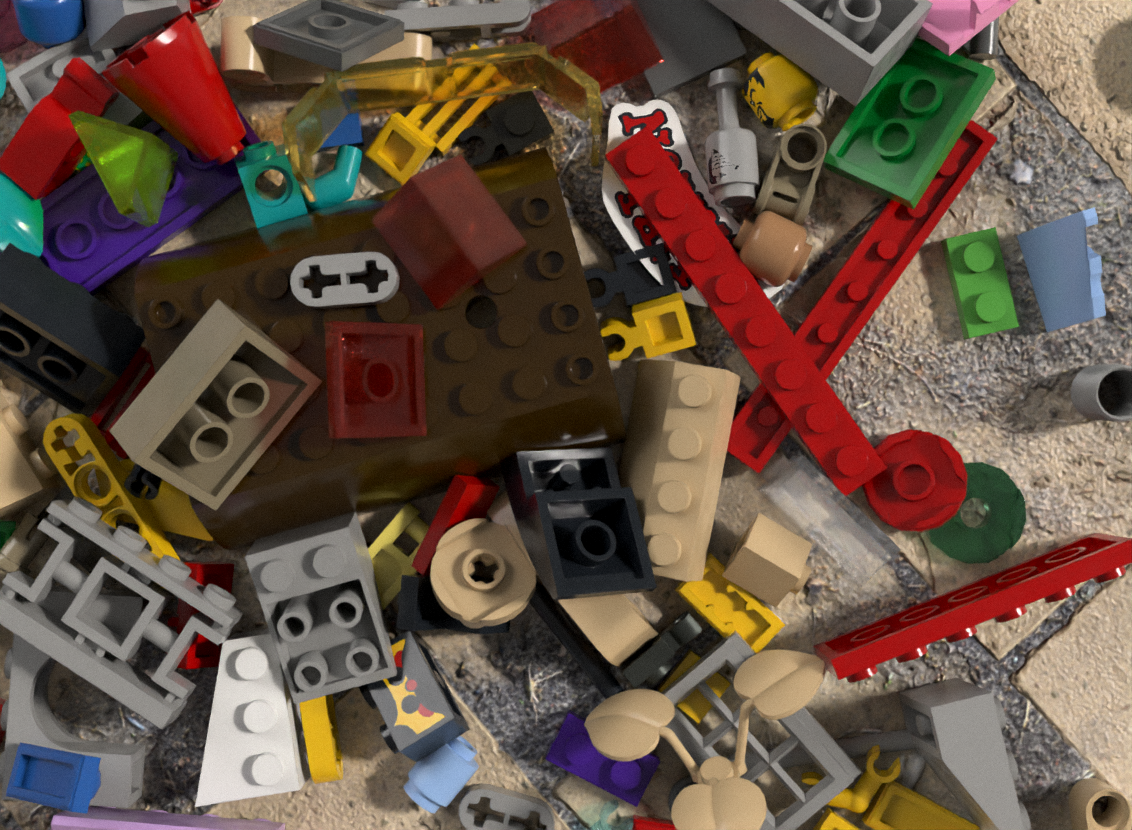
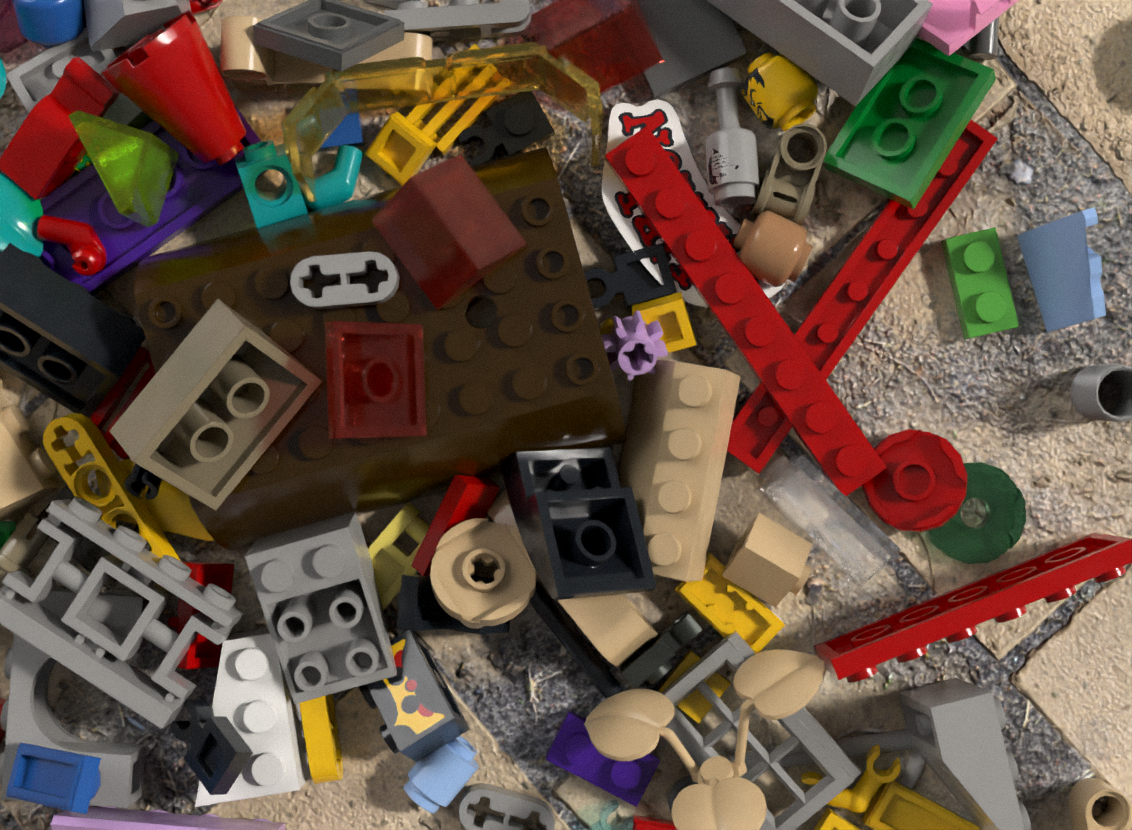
(80, 240): none -> red arm
(216, 747): none -> black plate
(634, 345): none -> lavender gear

